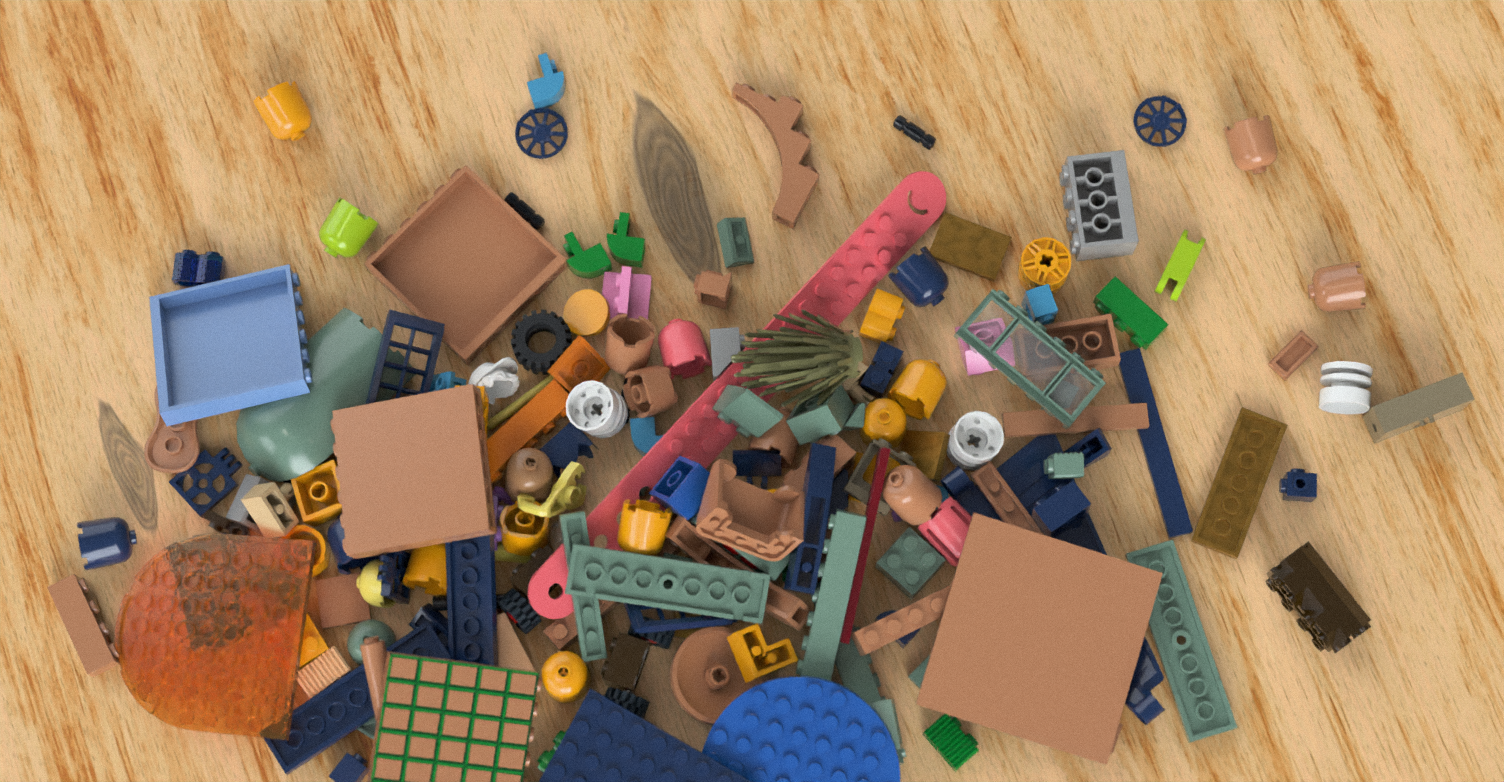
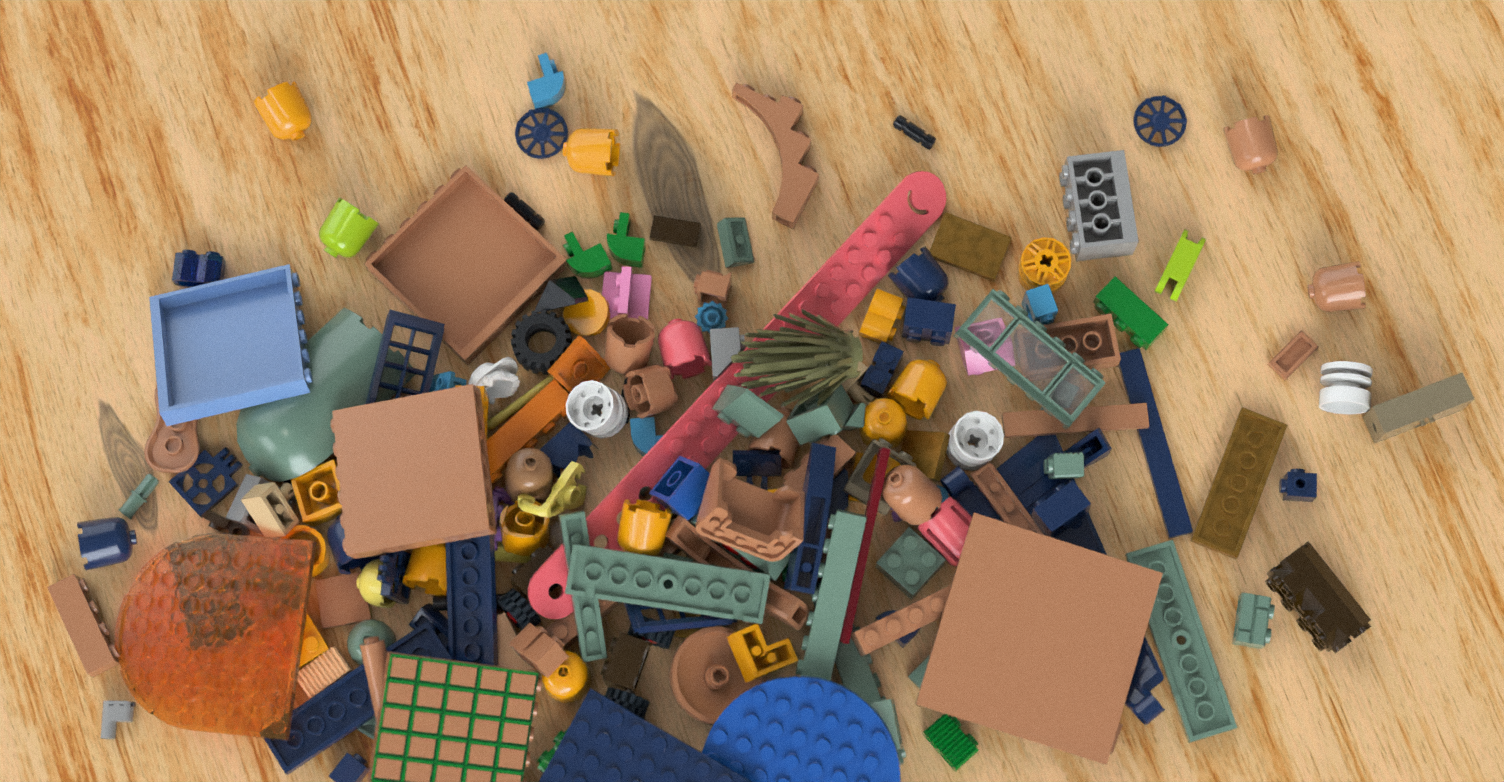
(115, 712): none -> light grey piece
(139, 496): none -> sand green axle
(539, 649): none -> nougat piece
(561, 293): none -> black slope
(593, 151): none -> light orange cylinder
(675, 231): none -> dark brown tile
(711, 316): none -> dark azure piece
(928, 321): none -> dark blue piece
(1252, 620): none -> sand green brick

